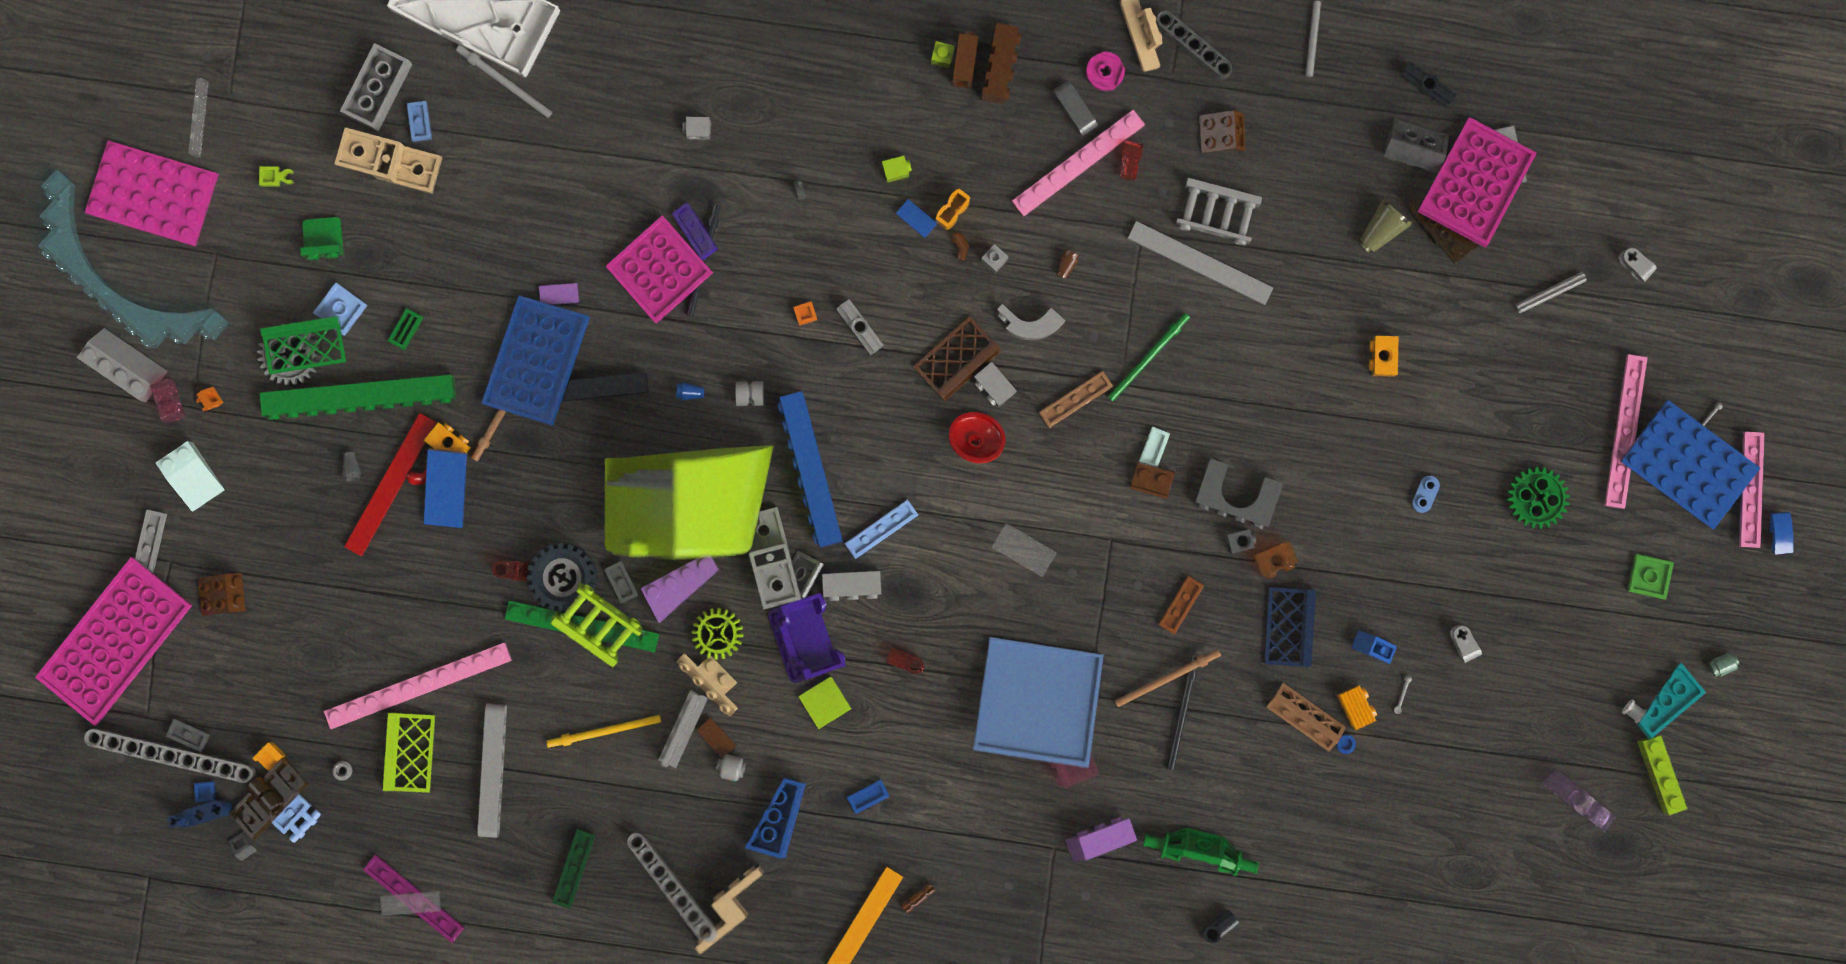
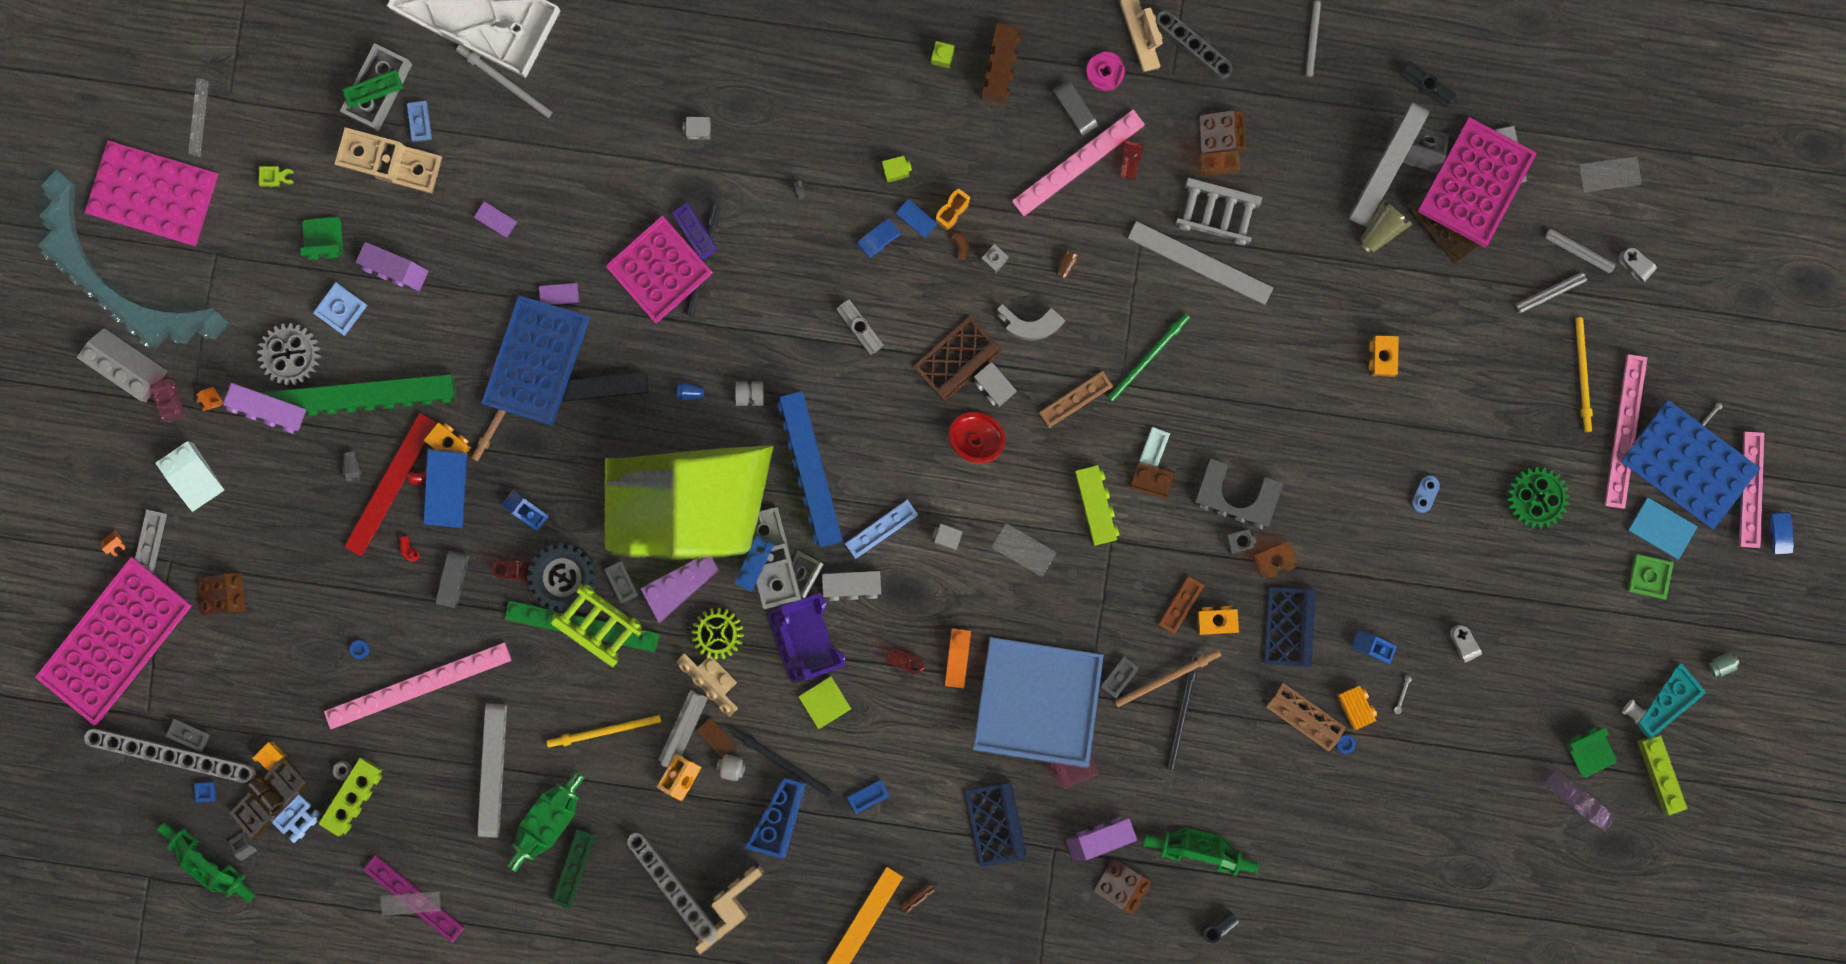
(111, 542): none -> orange tile
(191, 818): dark blue beam -> none
(204, 872): none -> green plate
(264, 407): none -> medium lavender wedge
(297, 329): green fence -> none
(331, 819): none -> lime brick
(359, 649): none -> blue tile
(373, 88): none -> green tile
(391, 266): none -> medium lavender wedge
(391, 752): lime fence -> none
(407, 551): none -> red arm
(419, 319): green tile -> none
(452, 579): none -> dark grey beam
(495, 219): none -> medium lavender tile
(525, 510): none -> blue slope
(546, 821): none -> green plate
(679, 777): none -> light orange brick
(749, 742): none -> black bar
(754, 564): none -> blue plate
(805, 313): orange plate -> none
(878, 238): none -> blue slope
(947, 537): none -> light grey brick
(957, 658): none -> orange slope
(965, 60): reddish brown window -> none
(1012, 819): none -> dark blue fence
(1095, 504): none -> lime brick
(1119, 677): none -> dark grey plate
(1122, 886): none -> reddish brown bracket
(1219, 163): none -> clear orange brick
(1229, 623): none -> light orange brick
(1388, 164): none -> light grey beam
(1580, 250): none -> light grey axle
(1586, 411): none -> yellow bar
(1591, 751): none -> green bracket
(1610, 174): none -> clear piece
(1662, 528): none -> dark azure tile

